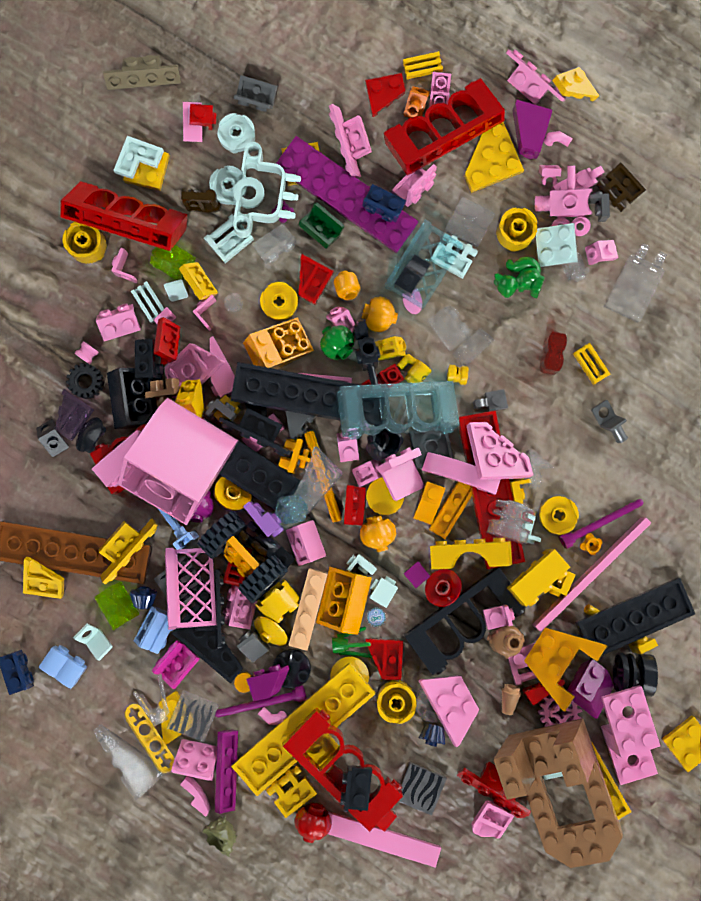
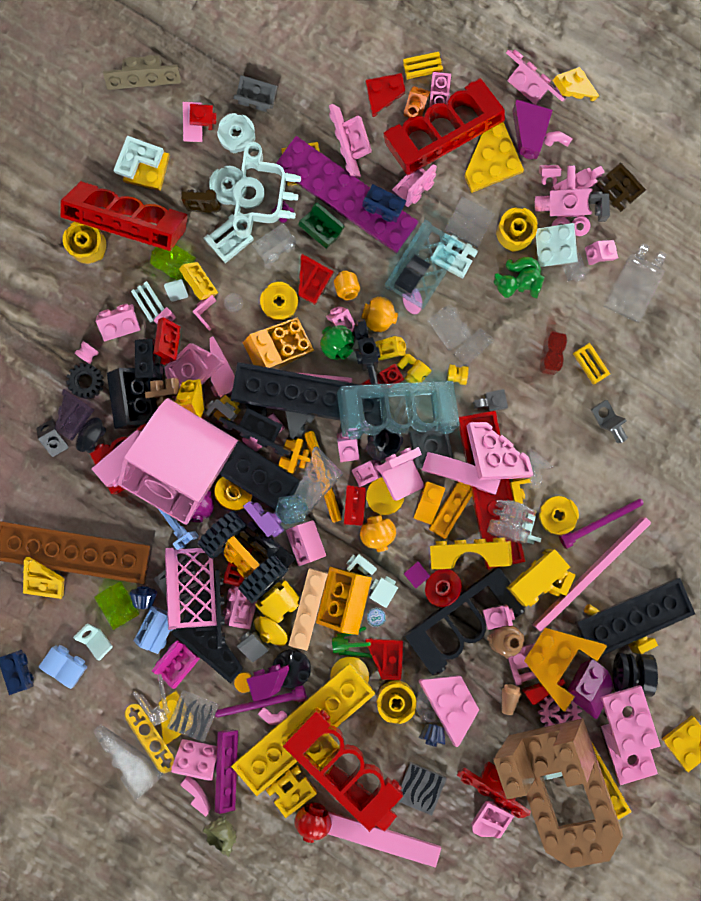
(118, 263): bright pink bracket -> none
(122, 545): yellow bracket -> none
(357, 788): black bracket -> none
(597, 542): light orange plate -> none

